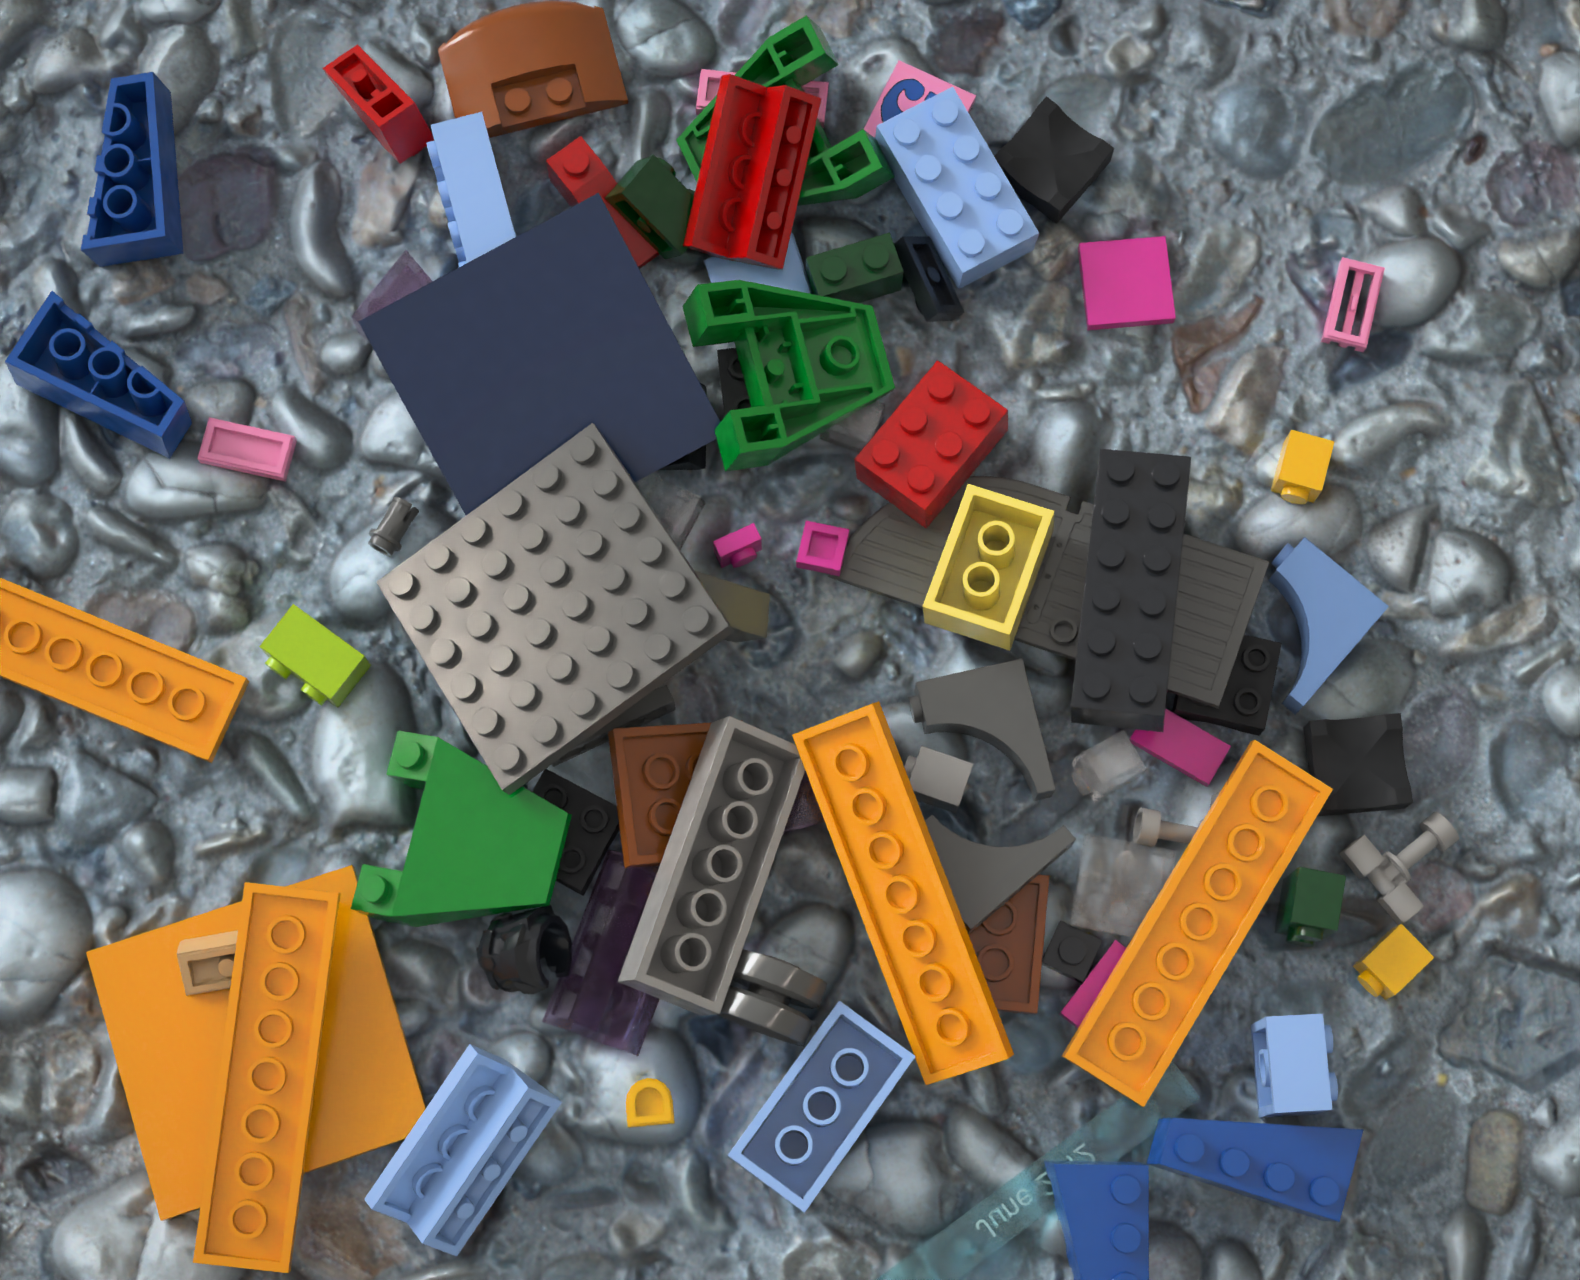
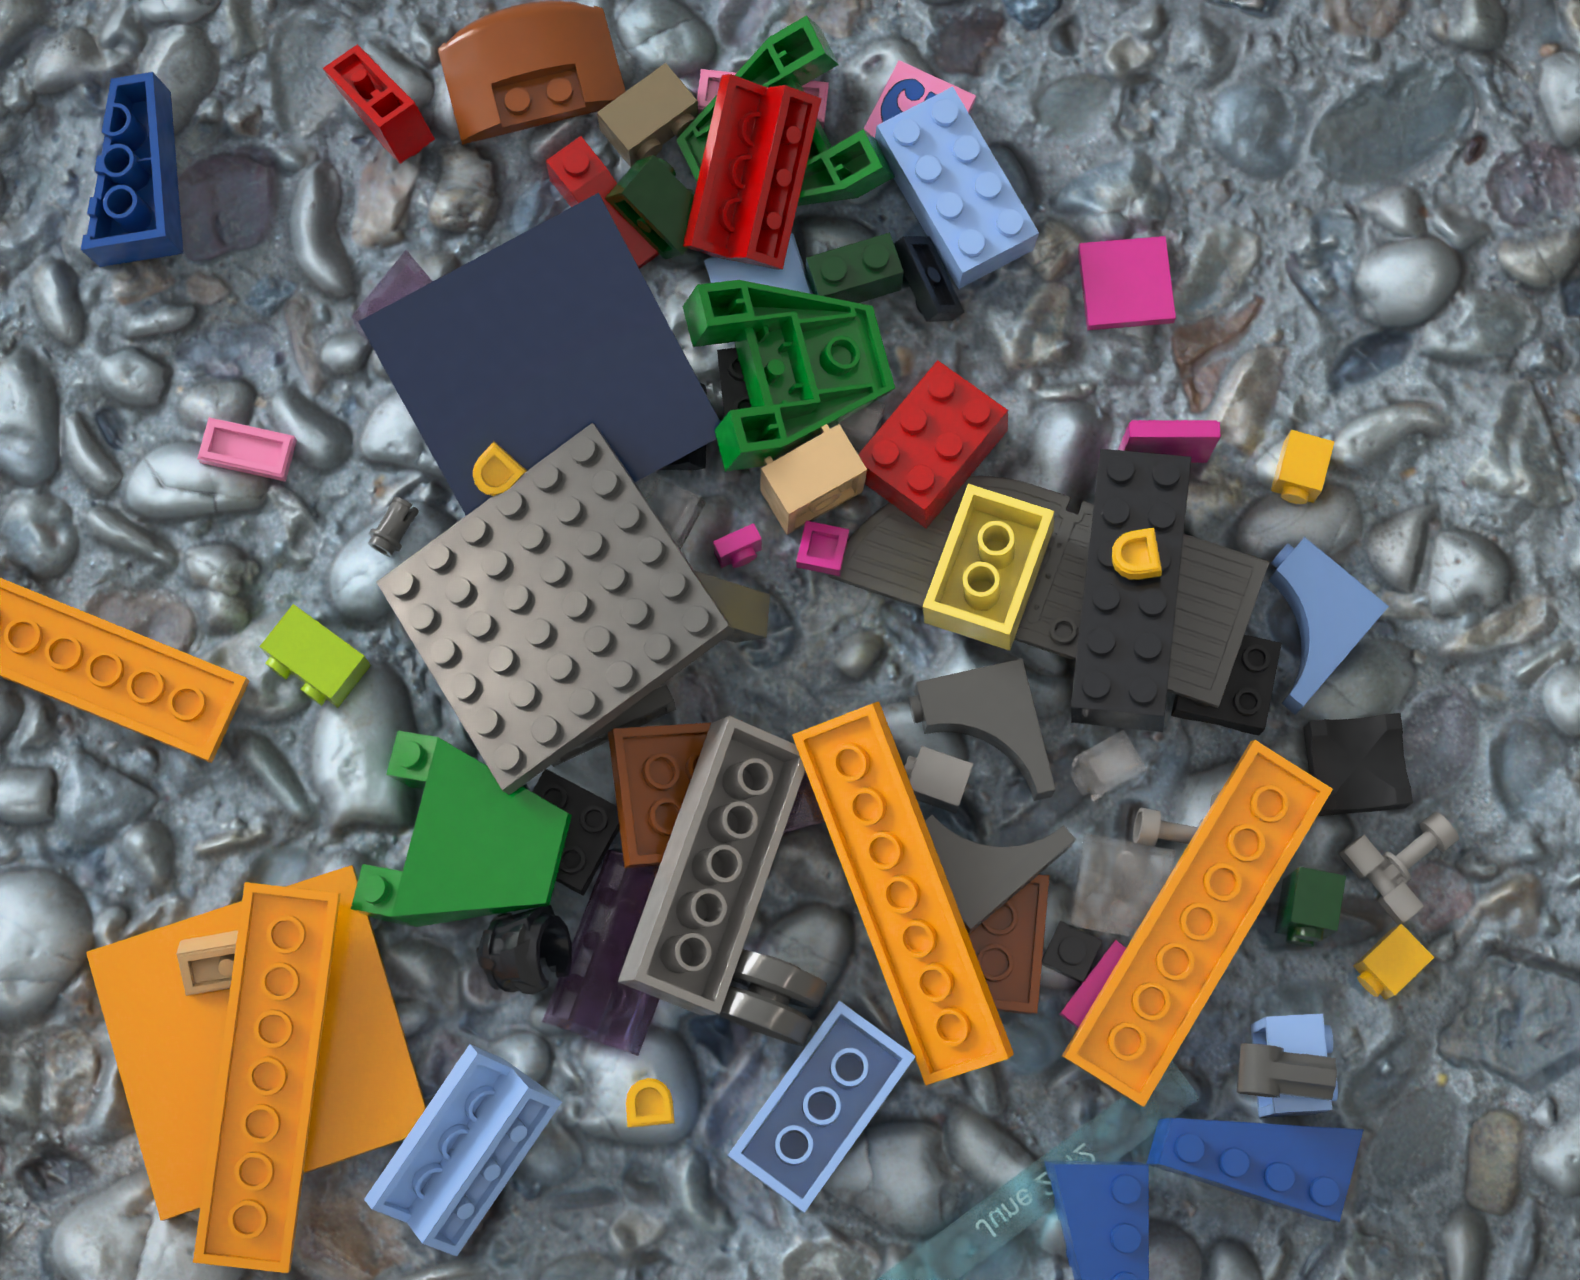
(89, 375): blue wedge -> none
(469, 186): light blue brick -> none
(496, 470): none -> yellow tile
(648, 115): none -> dark tan brick
(812, 478): none -> tan container
(1053, 160): black brick -> none
(1137, 555): none -> yellow tile
(1173, 437): none -> dark pink tile
(1184, 748): dark pink tile -> none
(1272, 1072): none -> dark grey piece
(1344, 337): bright pink tile -> none

